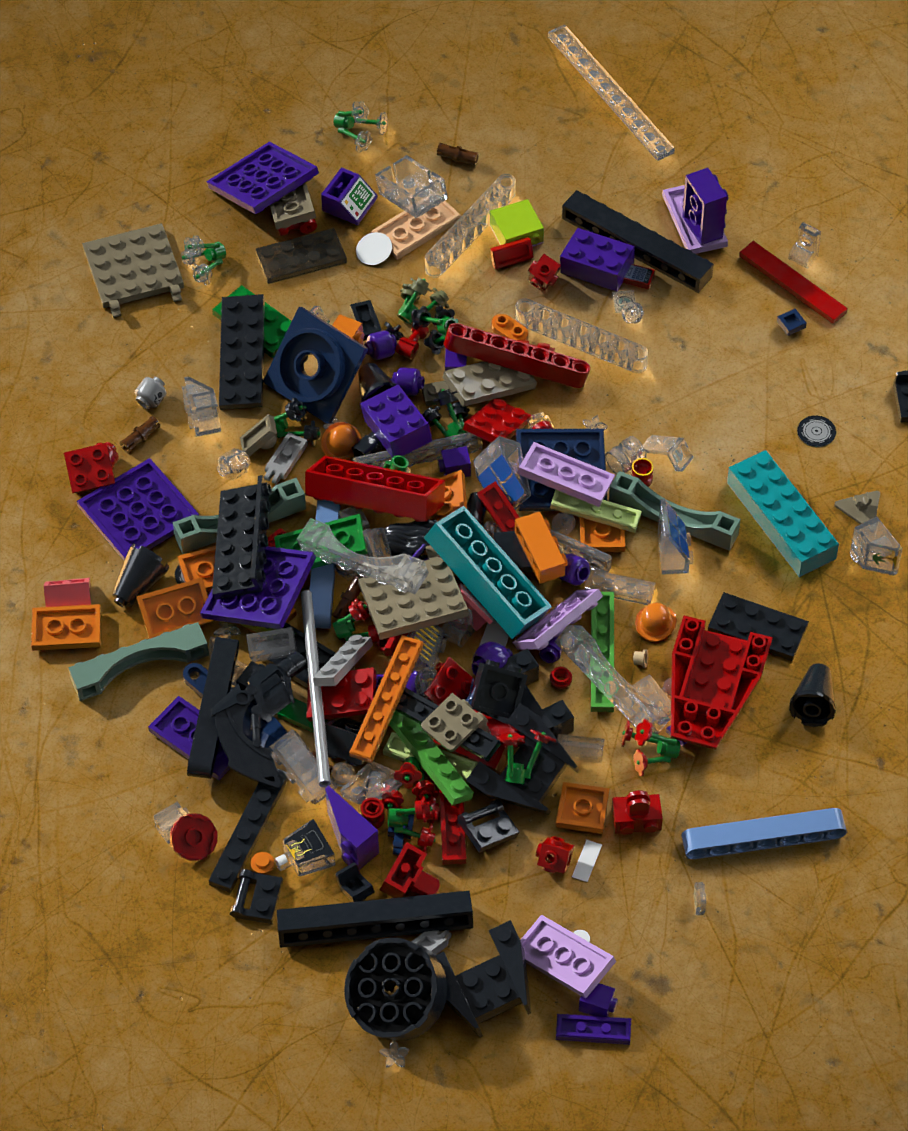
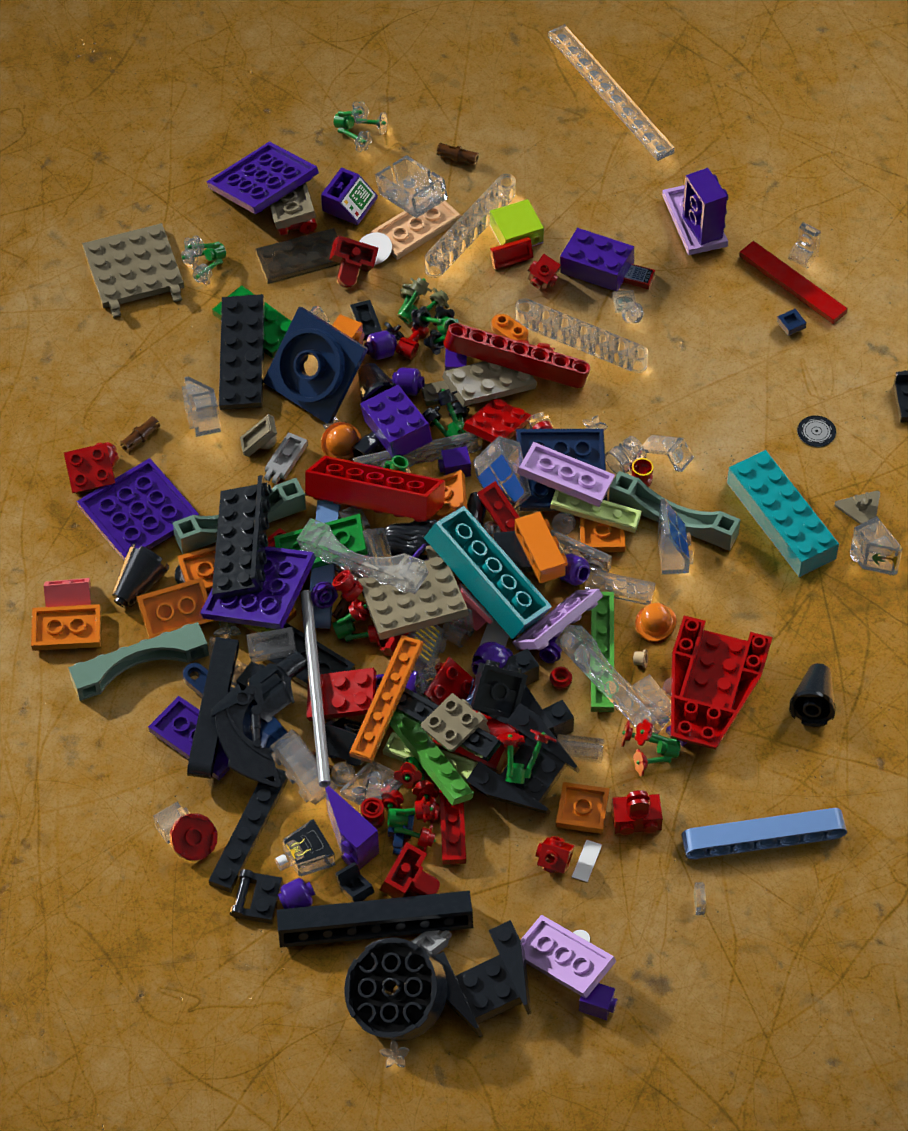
(150, 392): light grey head -> none
(233, 464): clear head -> none
(262, 863): orange plate -> none
(295, 411): black plant -> none
(296, 714): green tile -> none
(296, 894): none -> dark purple head
(326, 600): none -> dark purple plate
(343, 661): light grey plate -> none
(347, 585): none -> red wheel
(352, 258): none -> red brick
(491, 832): black plate -> none
(593, 1029): dark purple tile -> none
(648, 245): black brick -> none
(740, 617): black plate -> none

